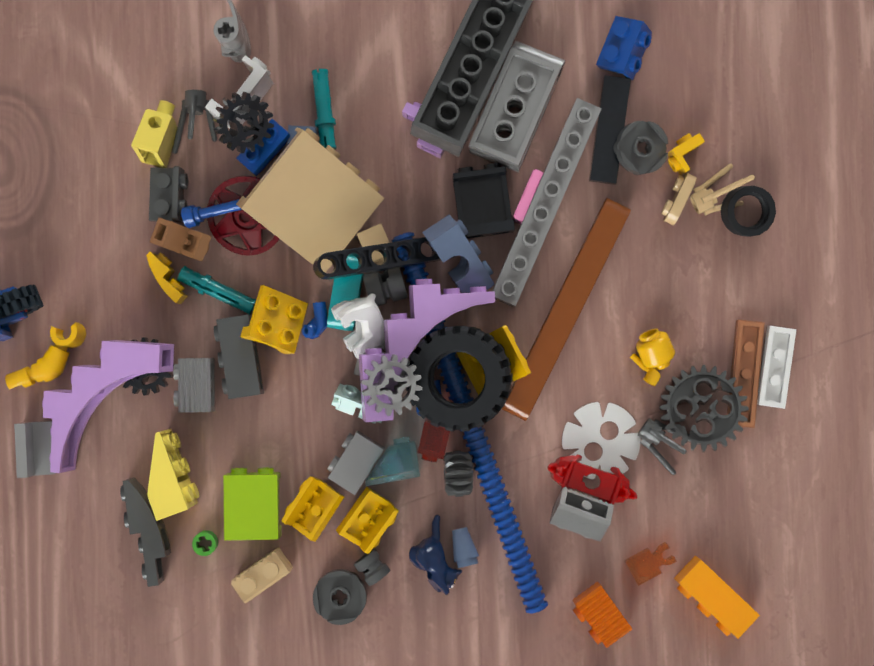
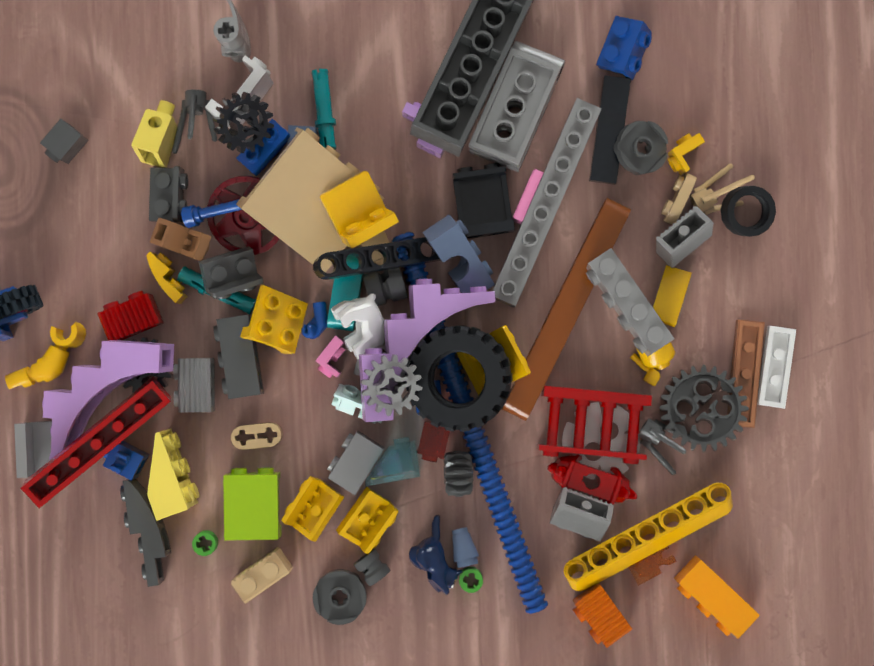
(63, 142): none -> dark grey brick
(96, 442): none -> red brick
(126, 460): none -> blue brick
(130, 317): none -> red brick
(230, 273): none -> dark grey bracket
(256, 429): none -> tan beam
(332, 352): none -> bright pink bracket
(357, 210): none -> yellow bracket
(463, 583): none -> bright green bush
(608, 401): none -> red fence
(629, 303): none -> light grey brick
(654, 525): none -> yellow beam
(671, 294): none -> yellow slope
(684, 236): none -> light grey brick

